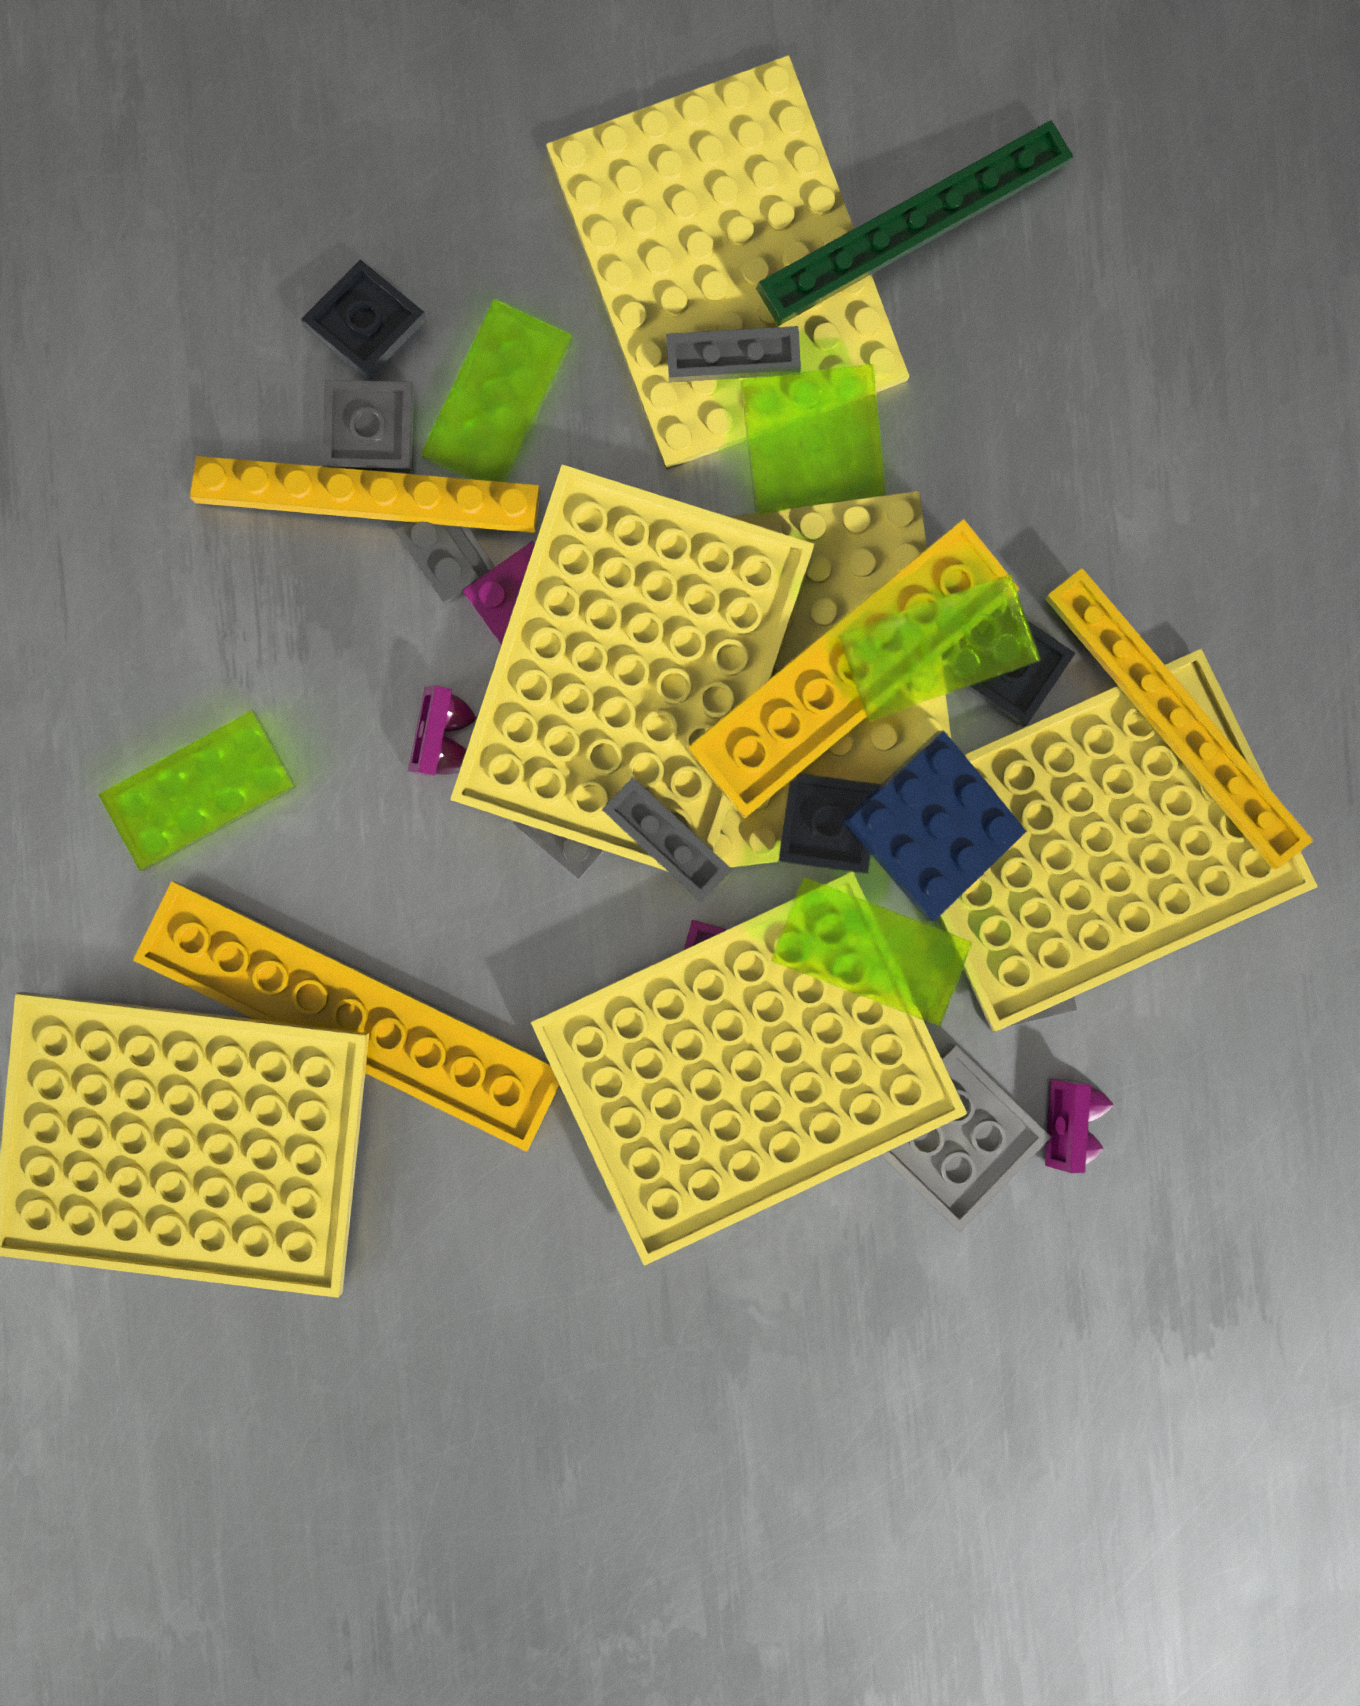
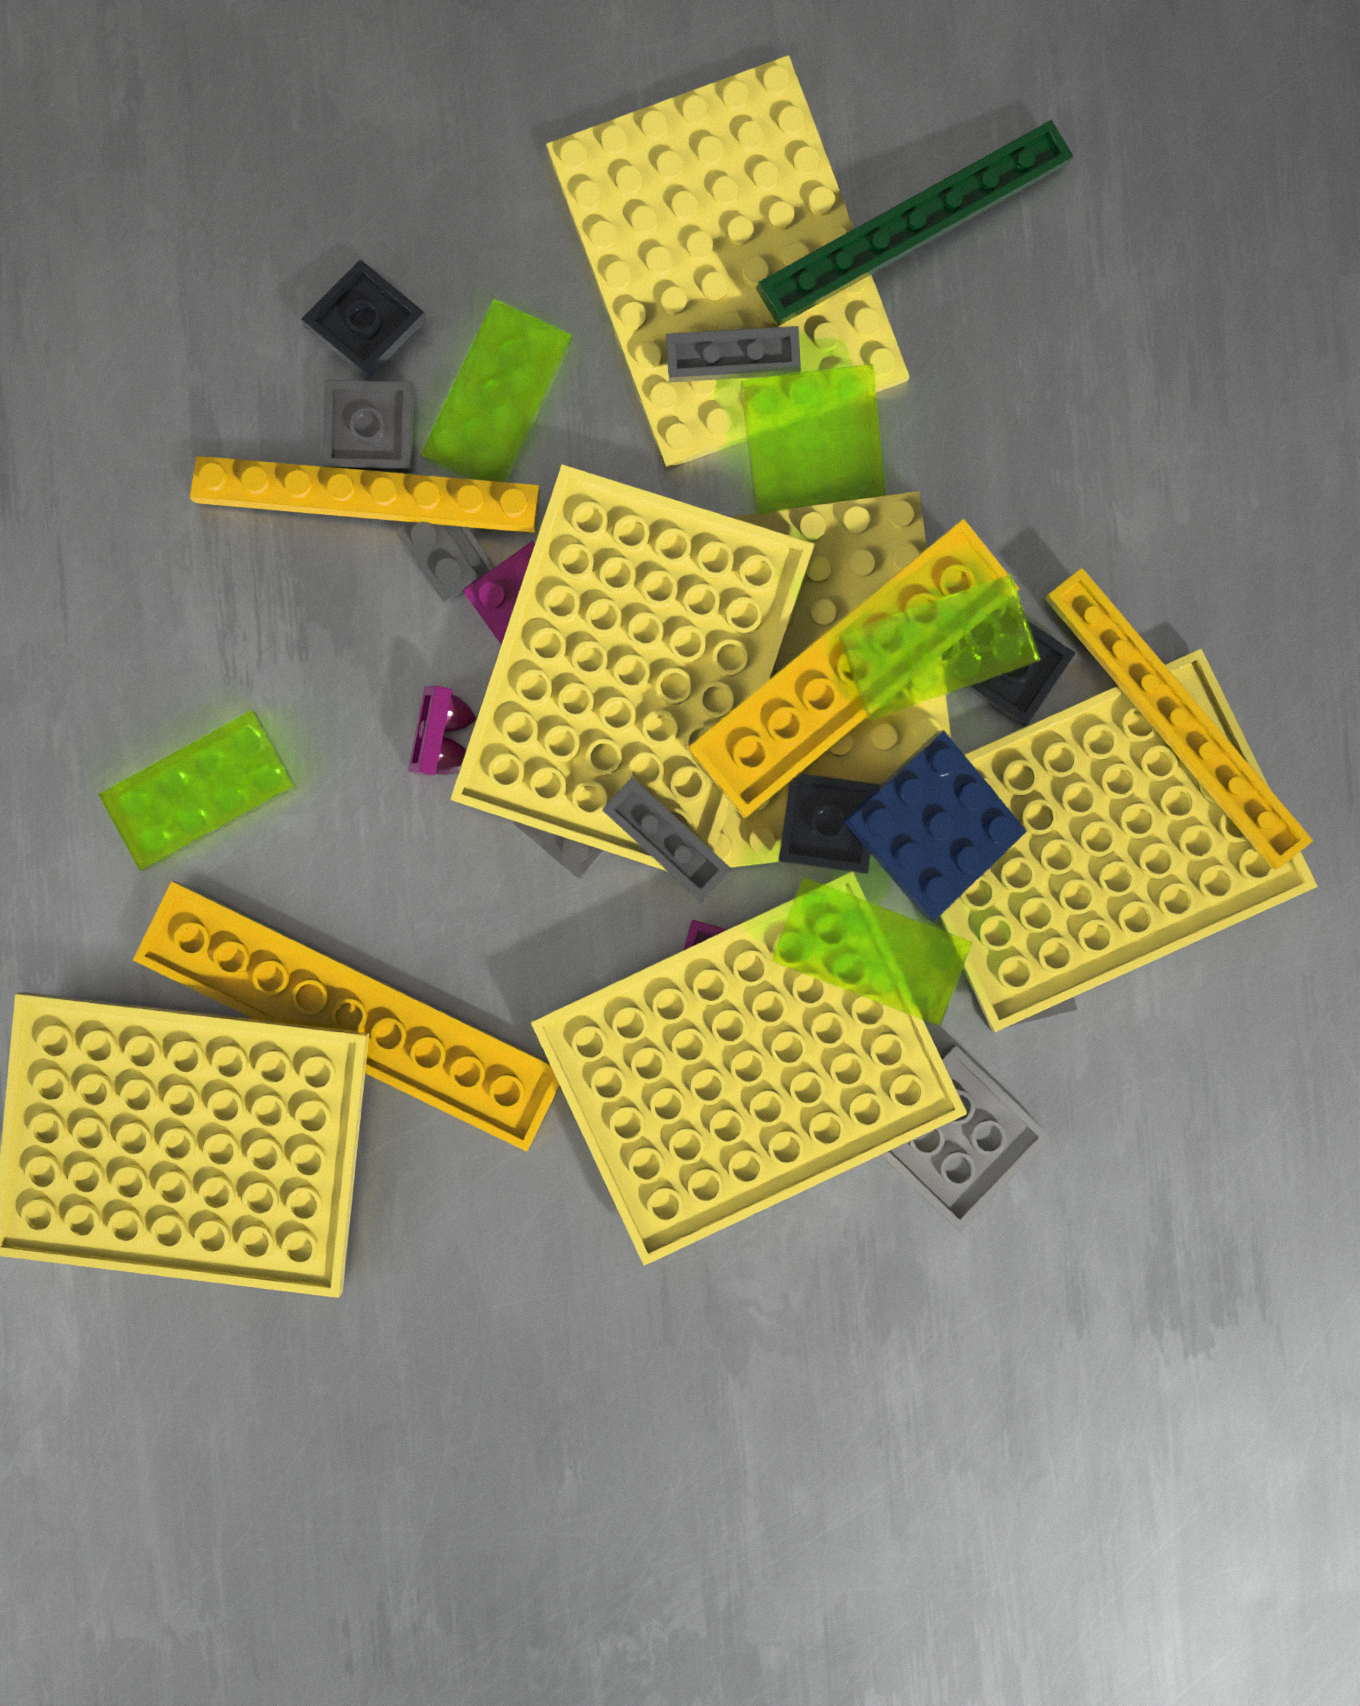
(1069, 1113): magenta tile -> none

